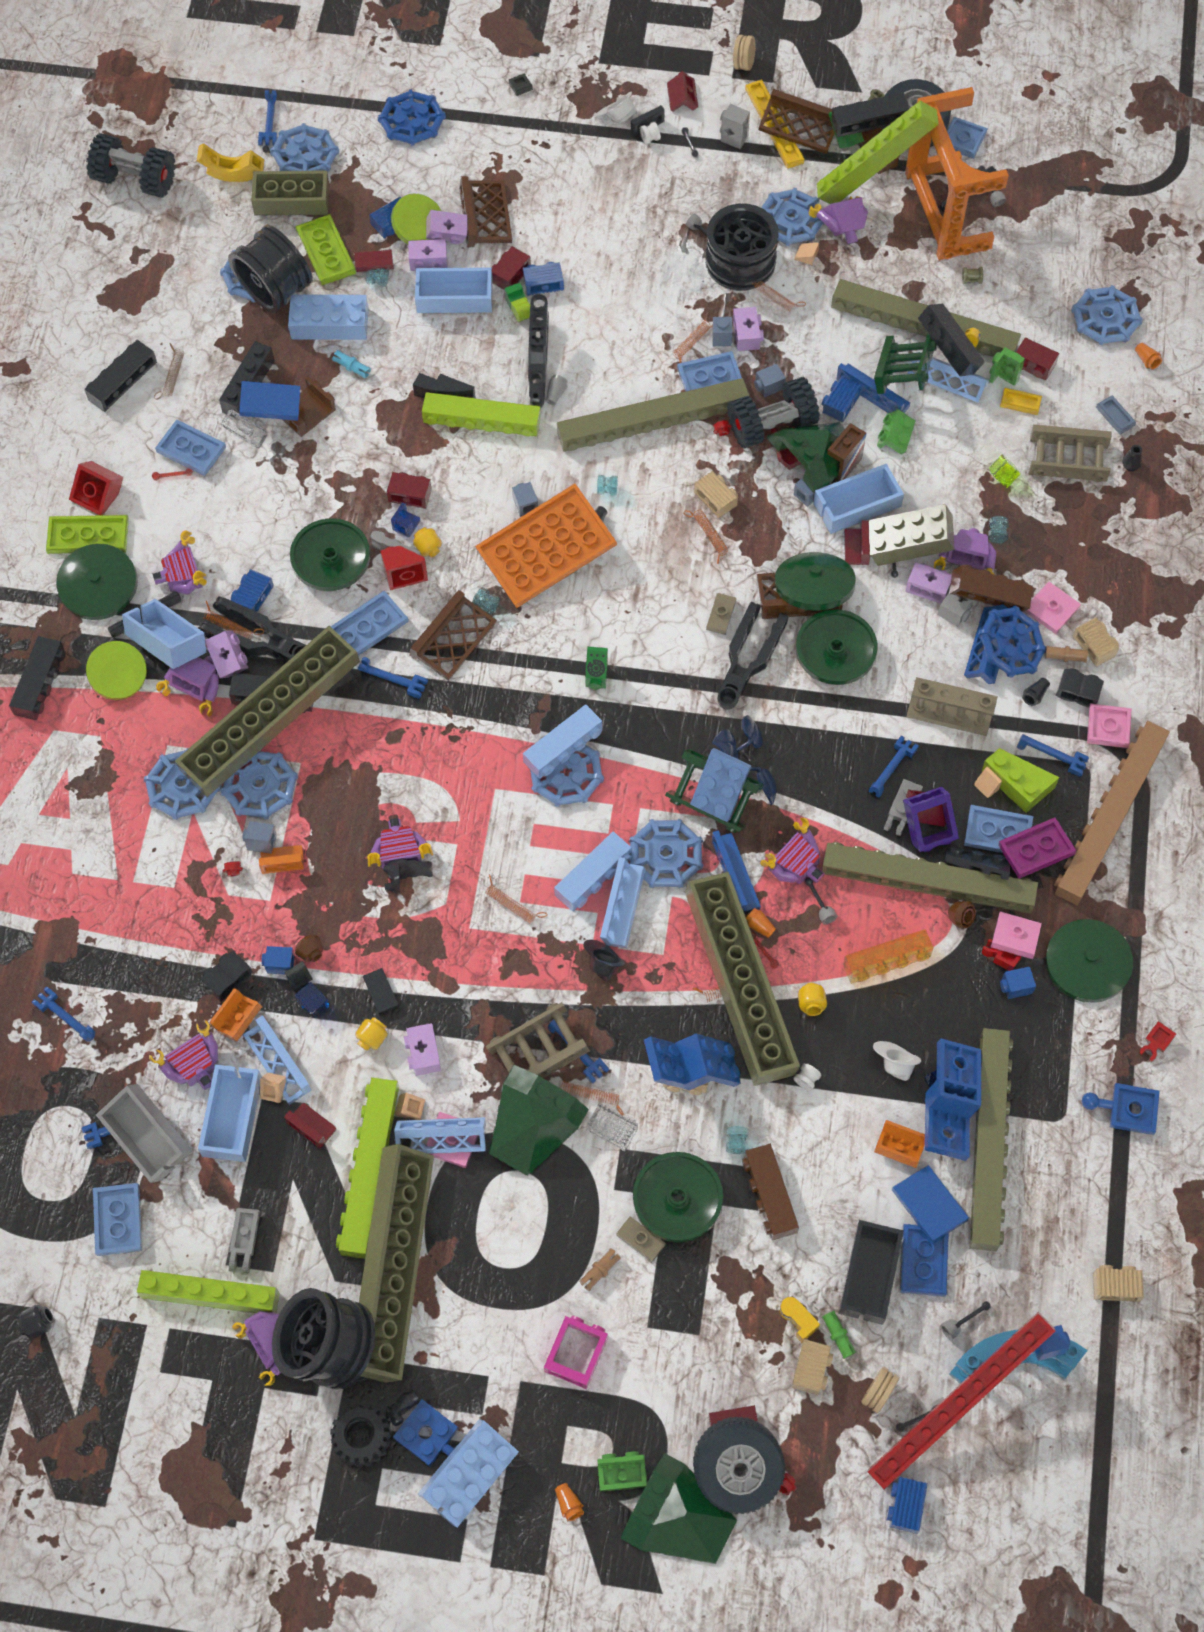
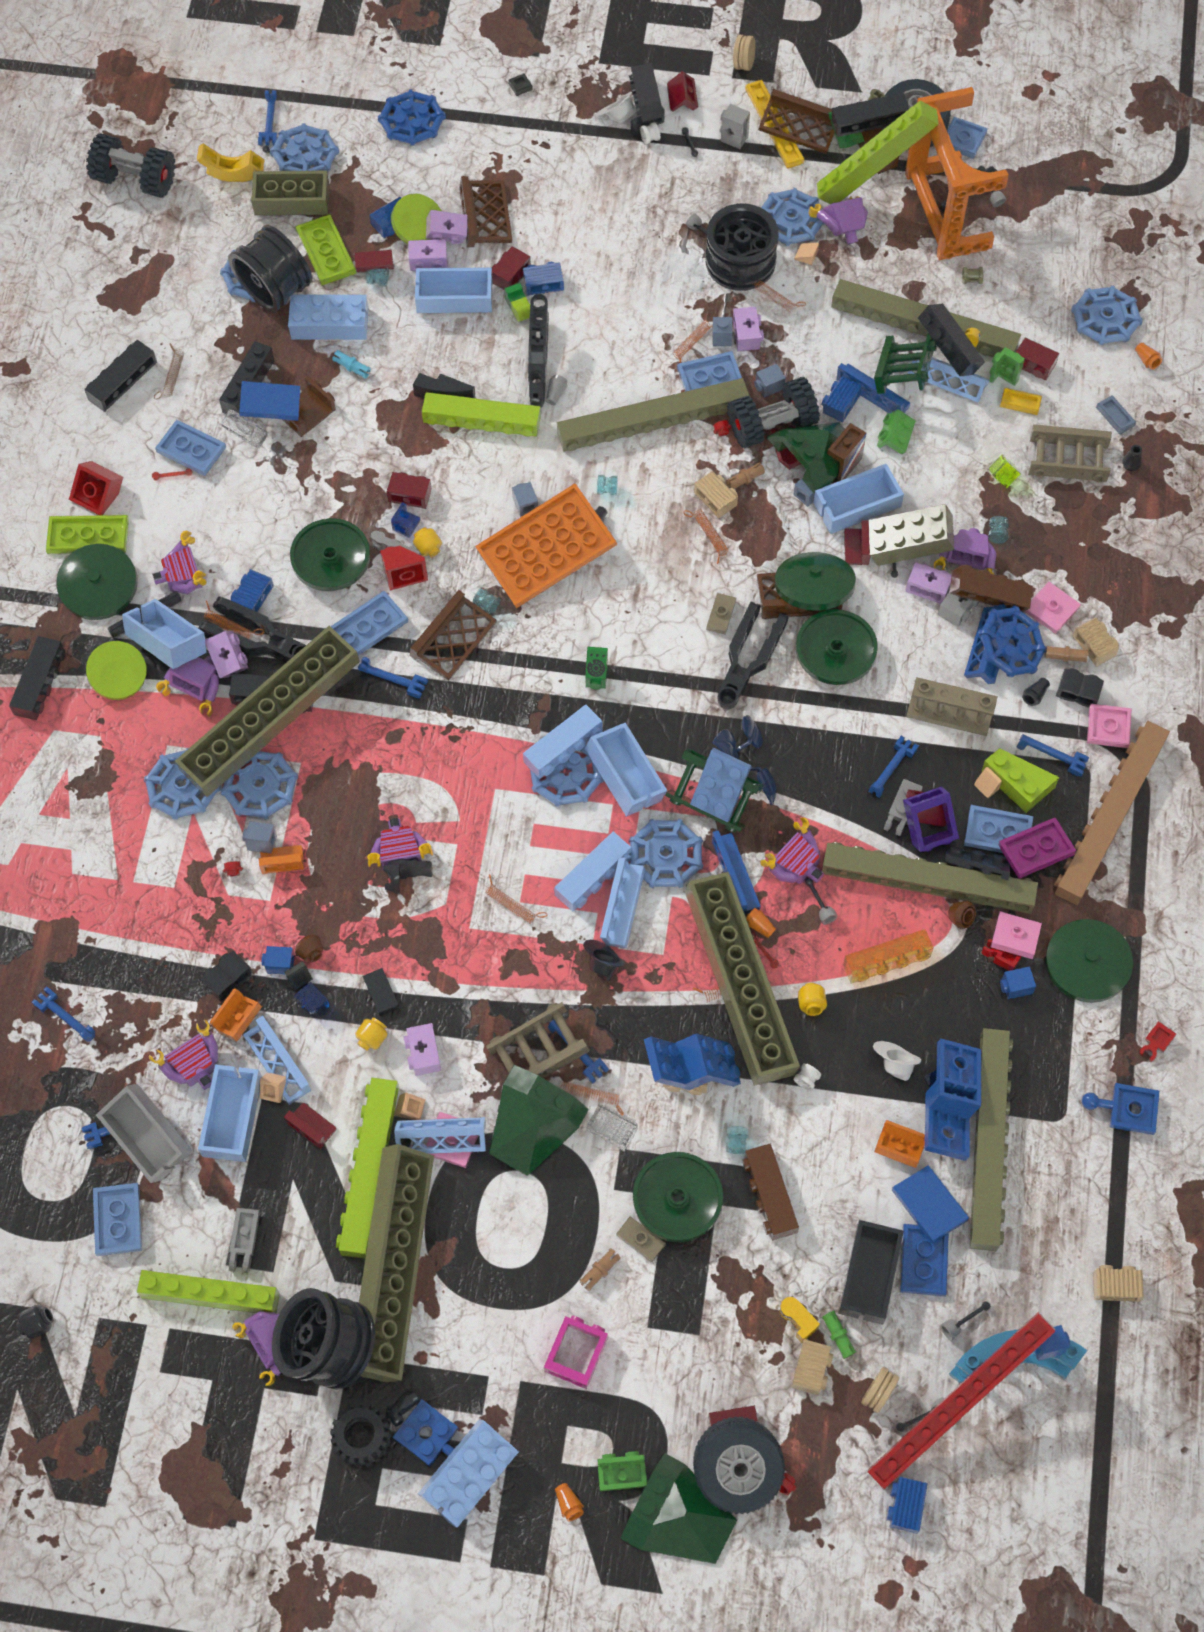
(625, 769): none -> light blue piece
(645, 92): none -> black brick
(745, 476): none -> medium nougat pin

